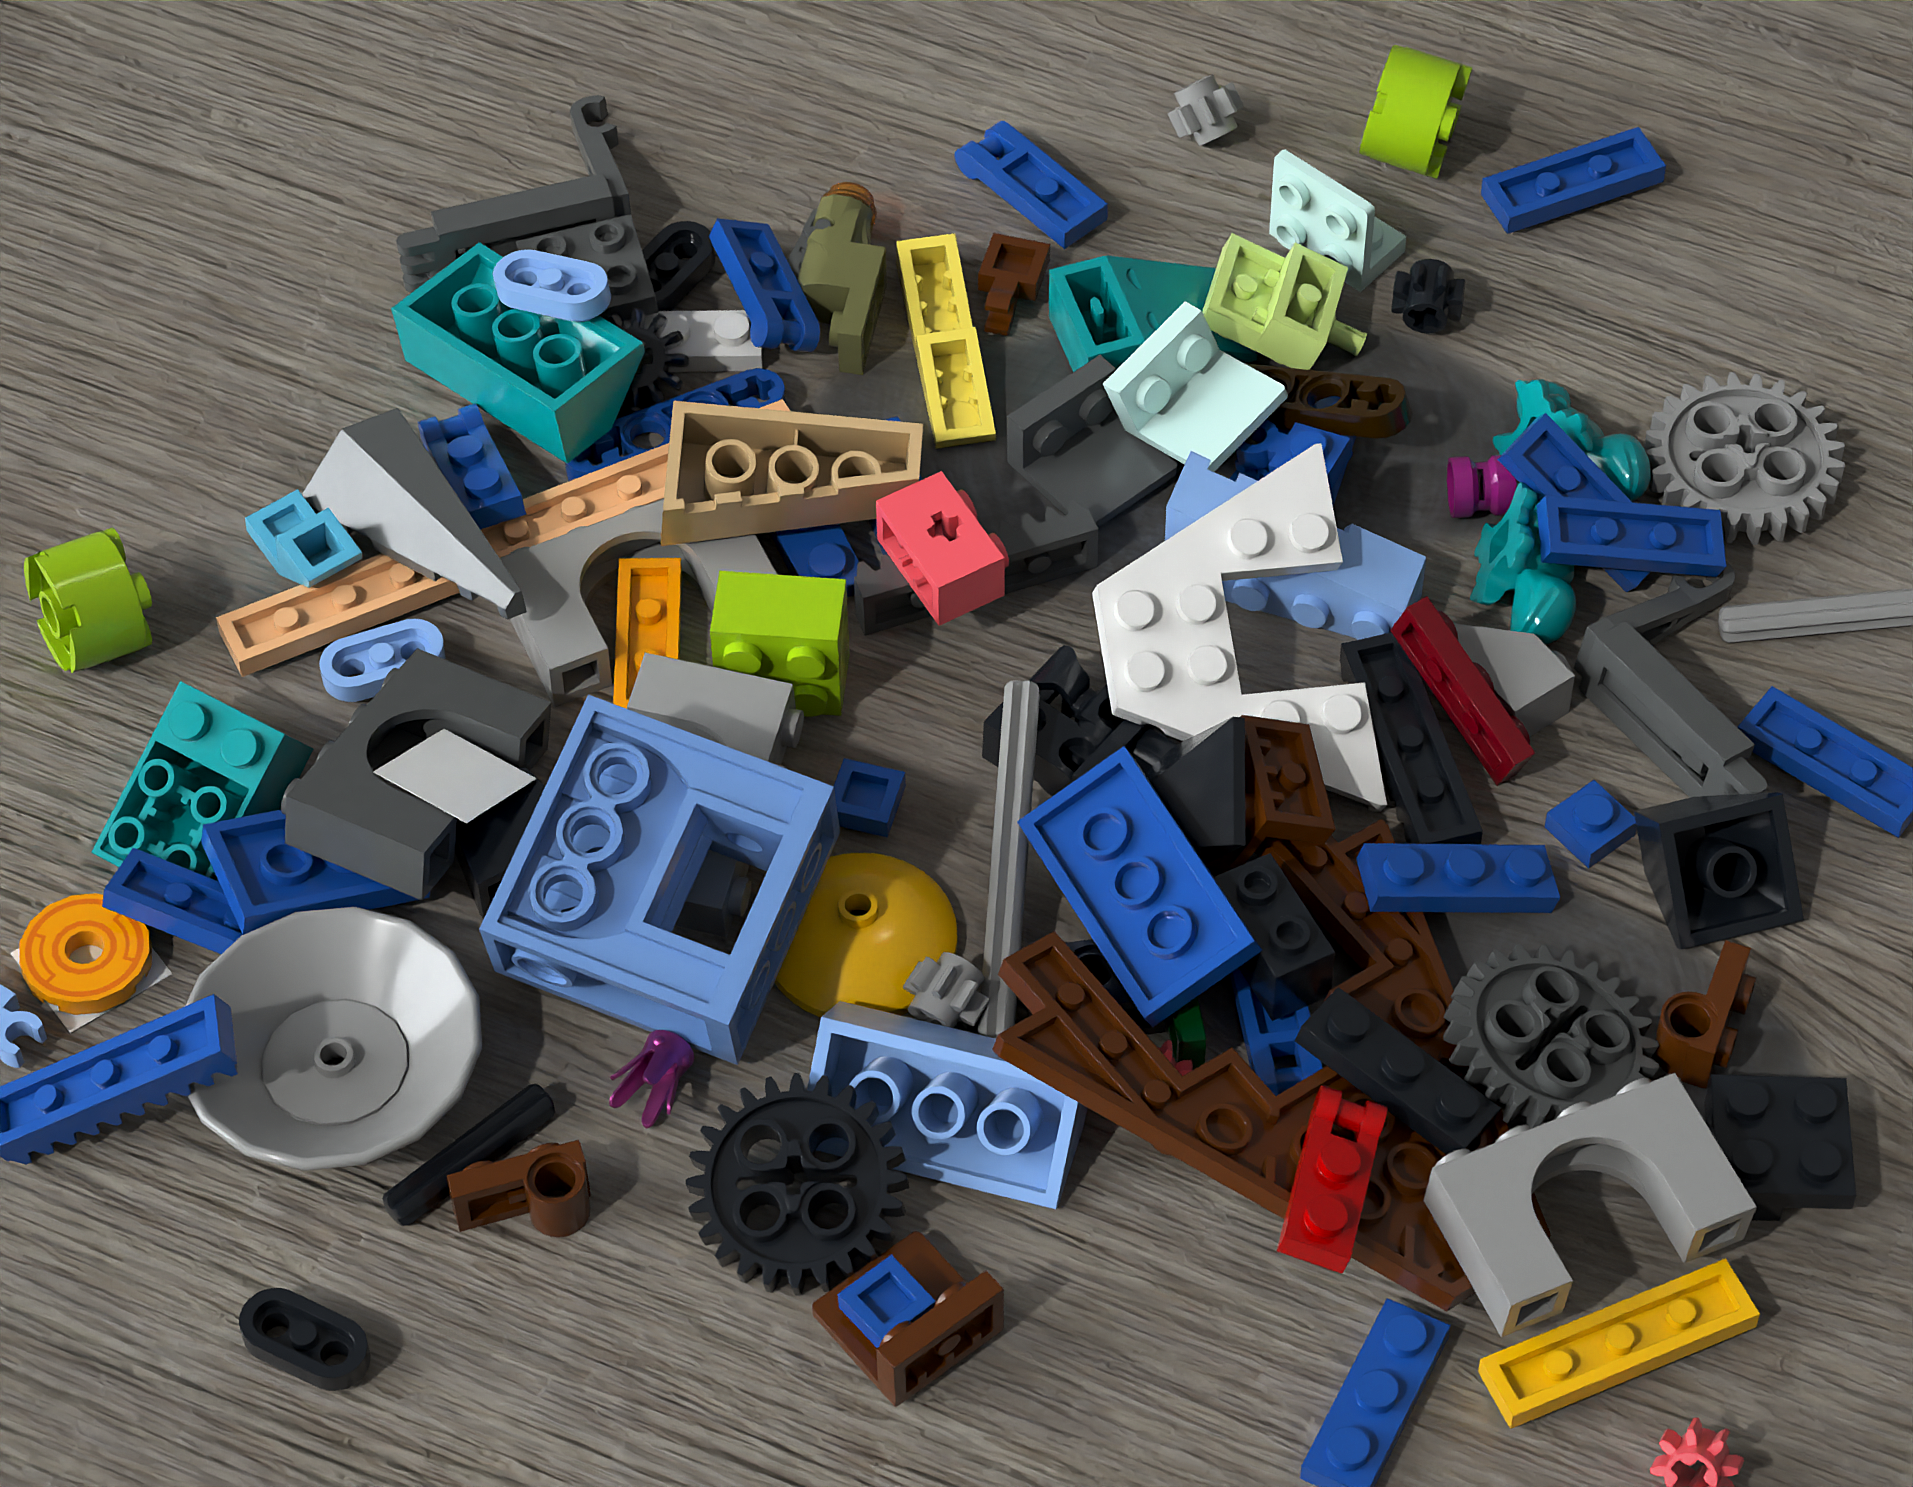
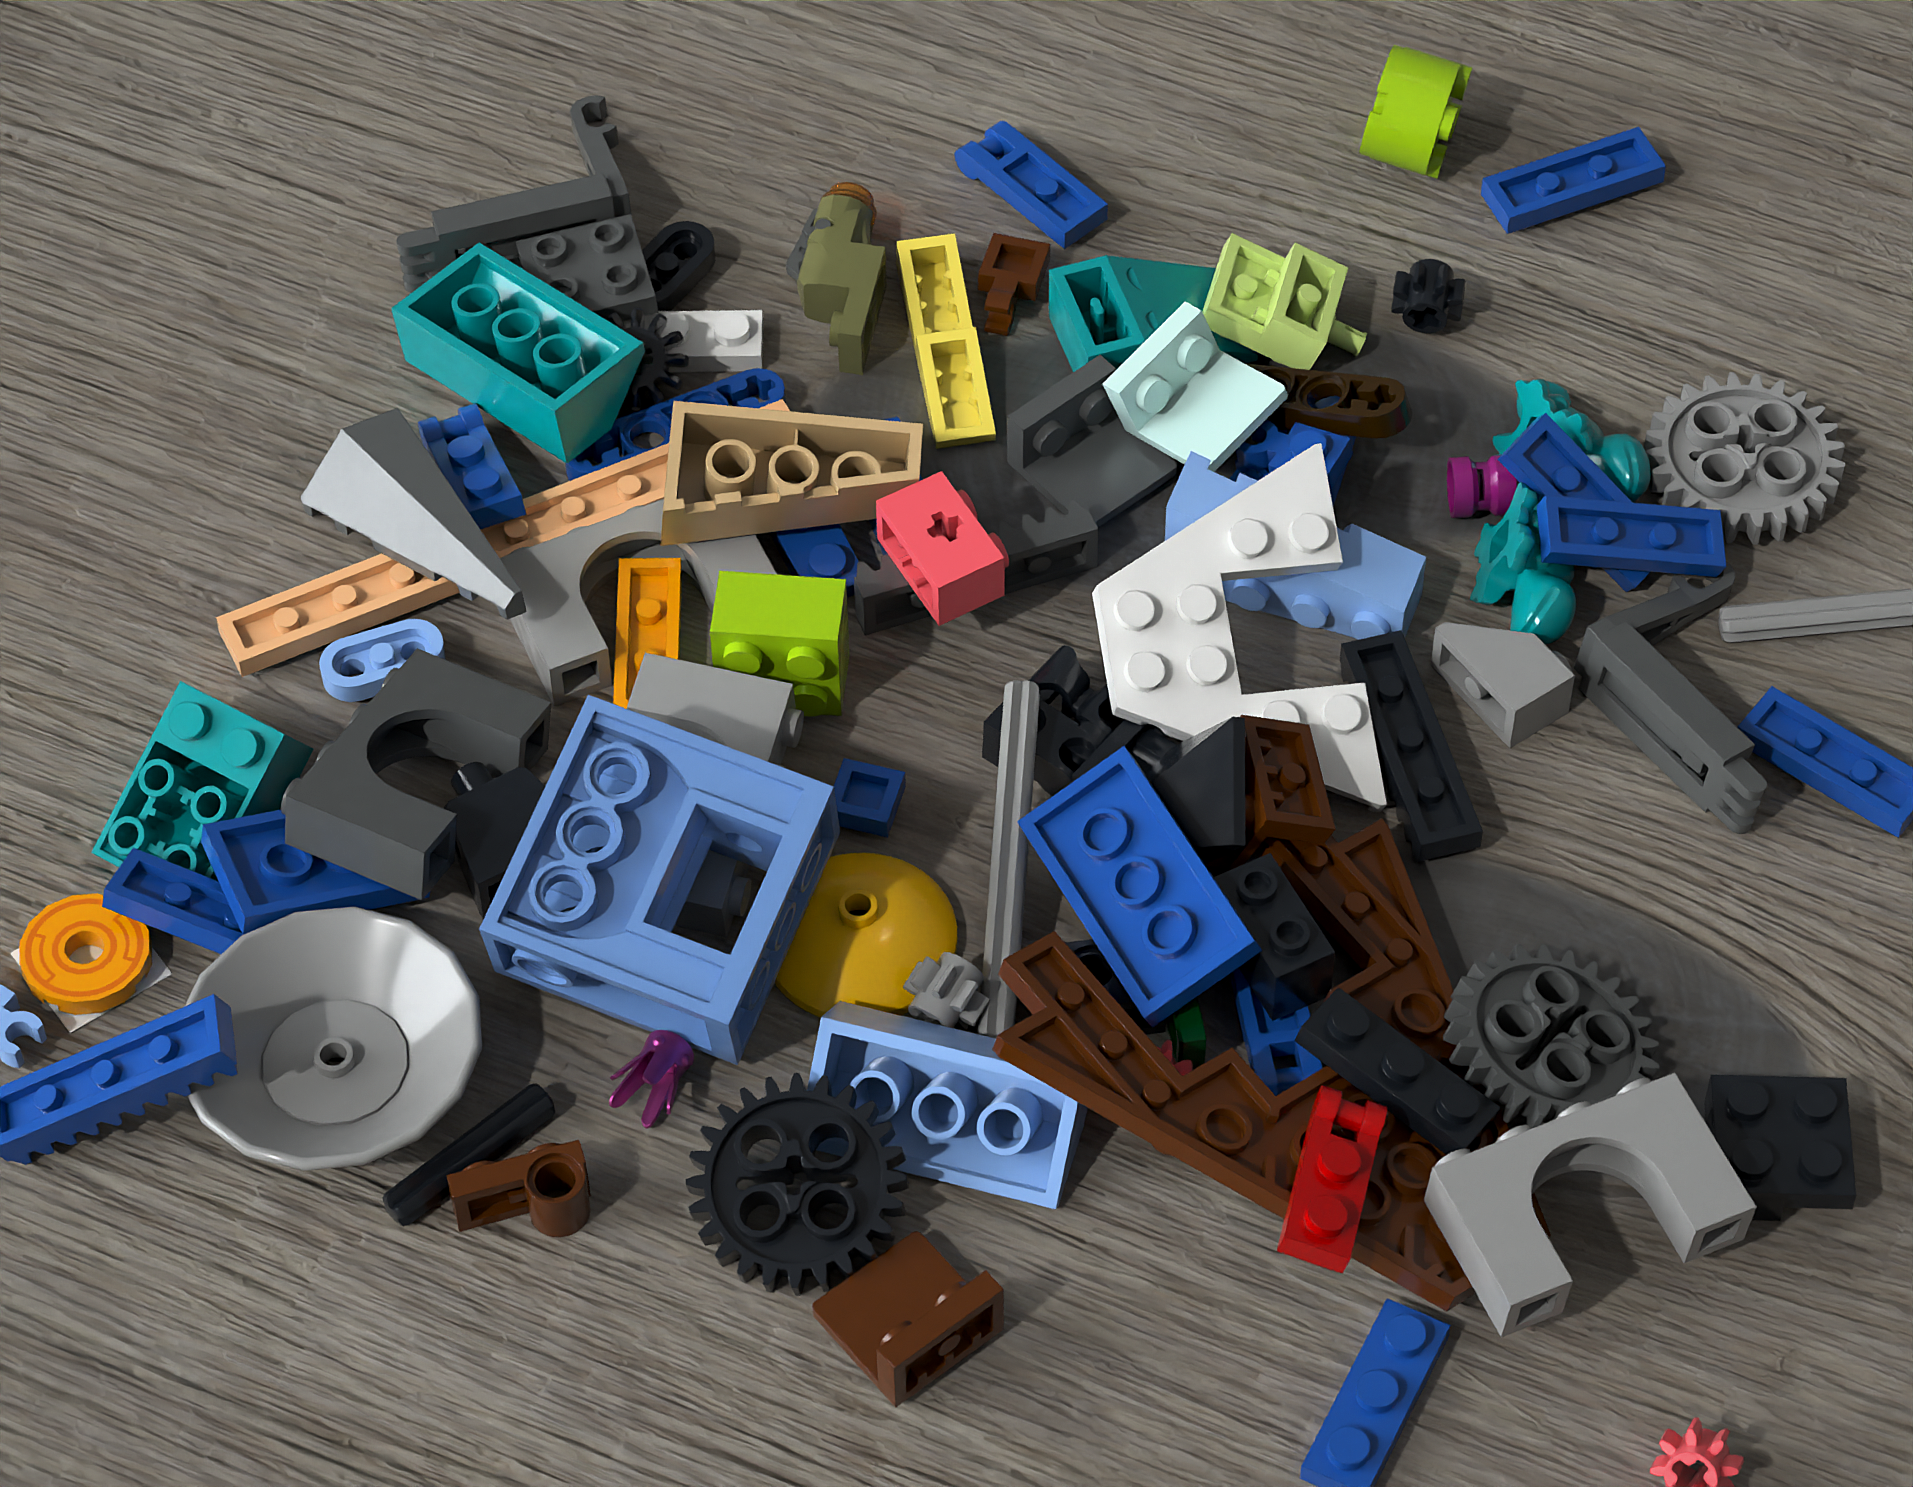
(89, 600): lime brick -> none
(300, 542): medium azure slope -> none
(310, 1340): black plate -> none
(455, 775): white sticker -> none
(552, 285): light blue plate -> none
(765, 285): blue plate -> none
(884, 1300): blue plate -> none
(1205, 109): light grey gear -> none
(1330, 221): light aqua bracket -> none
(1457, 878): blue plate -> none
(1463, 690): dark red plate -> none
(1591, 823): blue plate -> none
(1618, 1343): yellow plate -> none
(1707, 1019): reddish brown plate -> none
(1720, 865): black slope -> none

